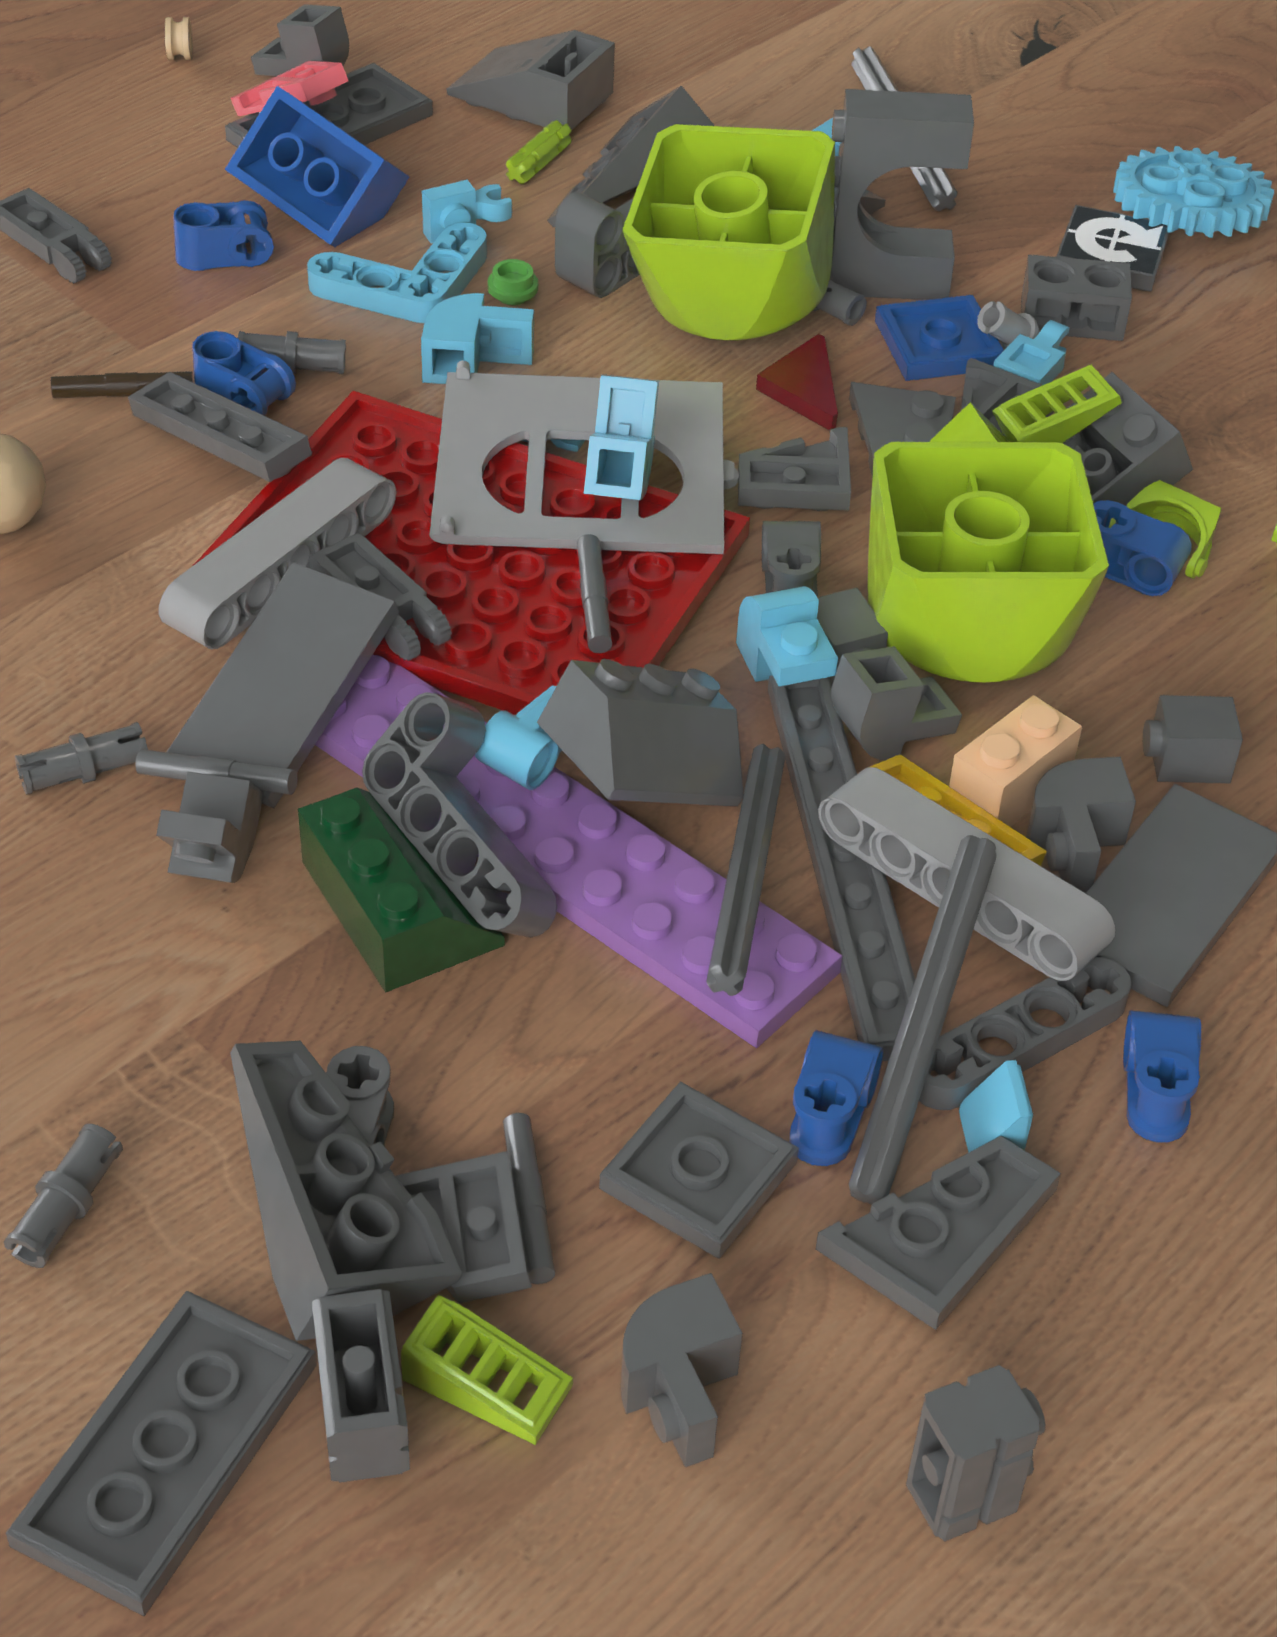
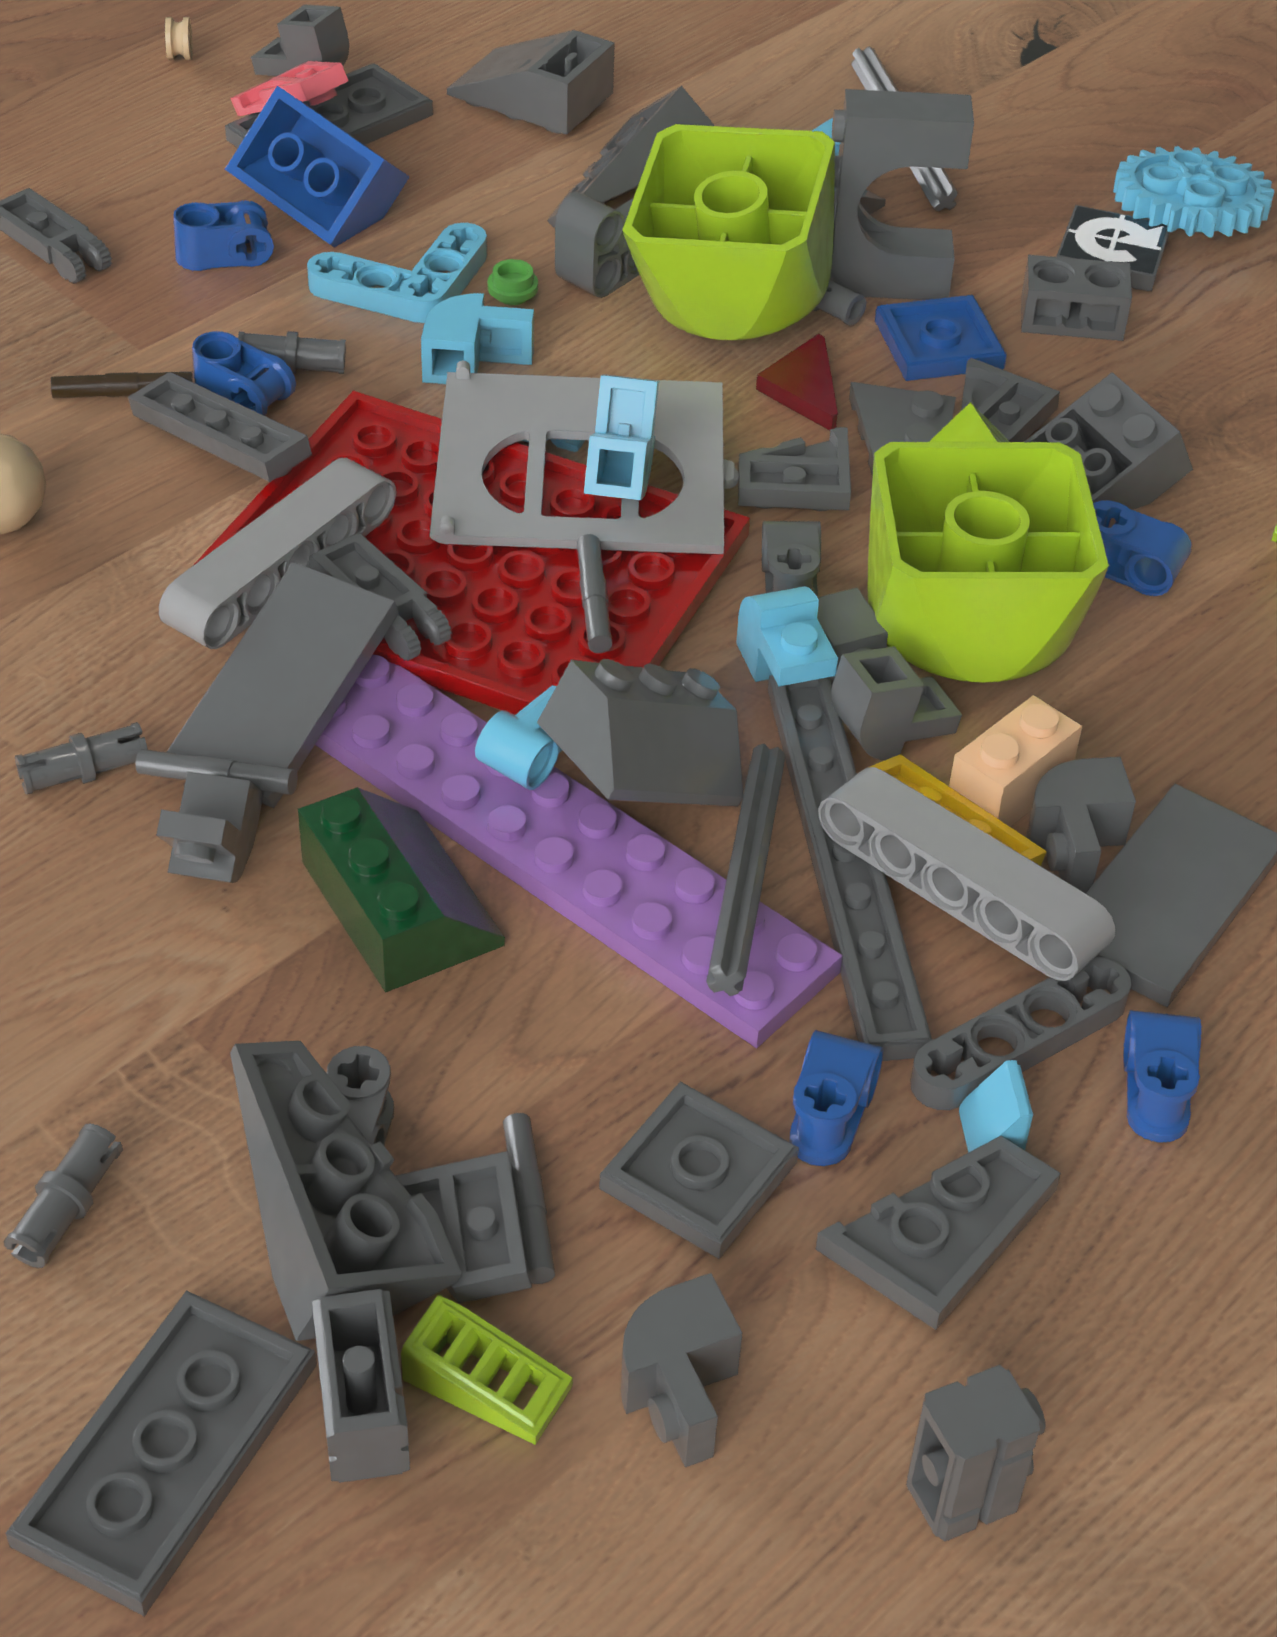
(416, 779): dark grey beam -> none
(460, 204): medium azure plate -> none
(538, 152): lime axle -> none
(922, 1021): dark grey axle -> none
(1005, 323): light grey pin -> none
(1025, 415): lime slope -> none
(1036, 358): medium azure plate -> none
(1186, 511): lime helmet -> none
(1193, 739): dark grey brick -> none

